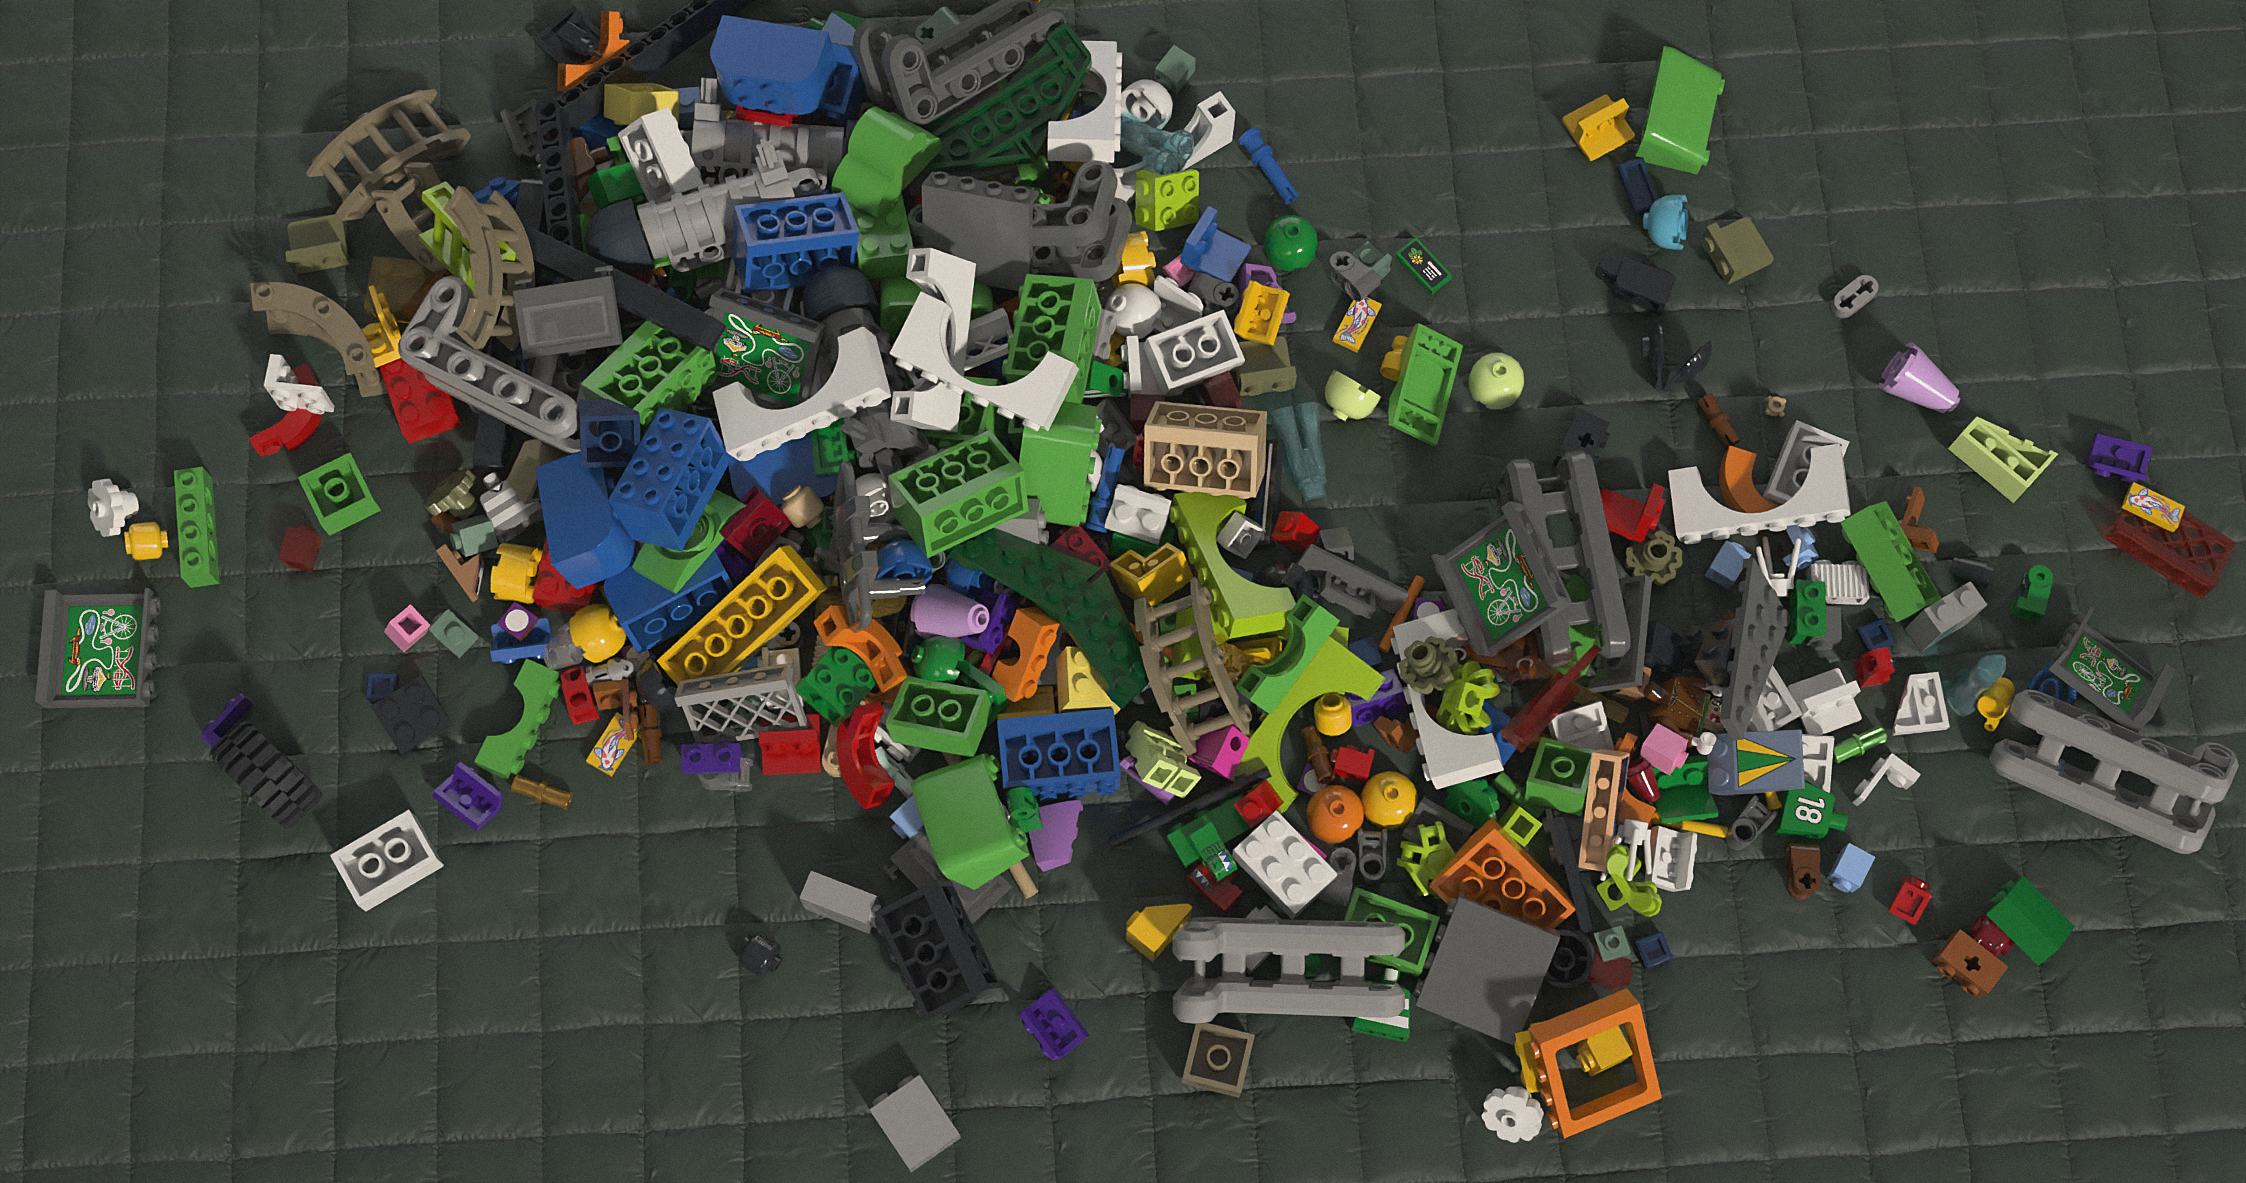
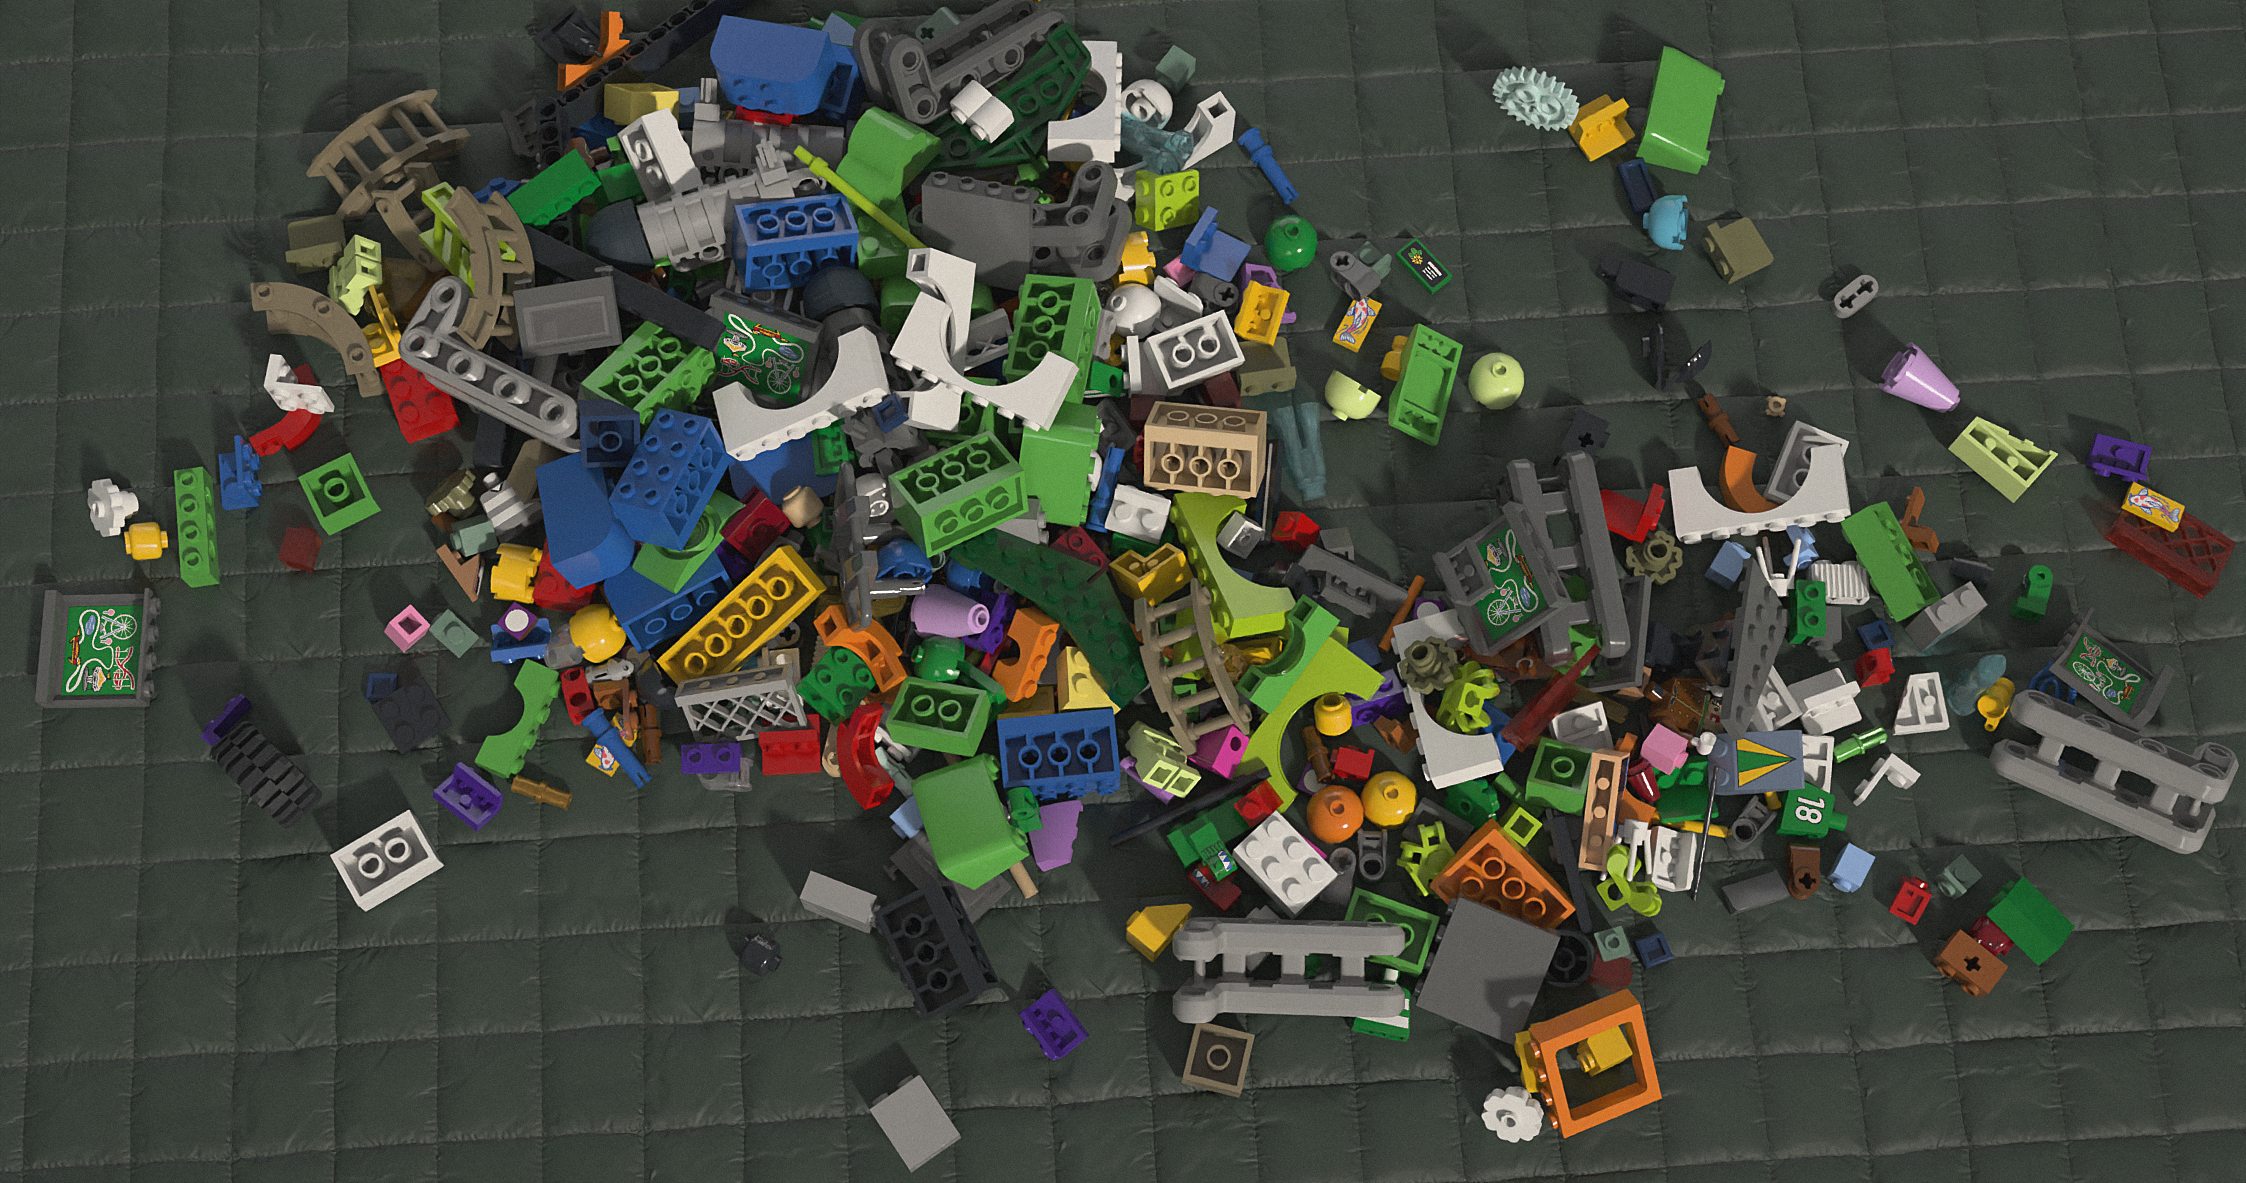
(239, 476): none -> blue bracket
(355, 273): none -> yellowish green hips
(554, 190): none -> green brick
(608, 737): none -> blue pin
(820, 168): none -> lime bar
(890, 413): none -> dark blue tile
(981, 111): none -> white brick
(1464, 573): none -> dark grey bracket
(1535, 98): none -> light aqua gear
(1705, 832): none -> black piece
(1755, 892): none -> dark grey slope
(1957, 877): none -> sand green bracket

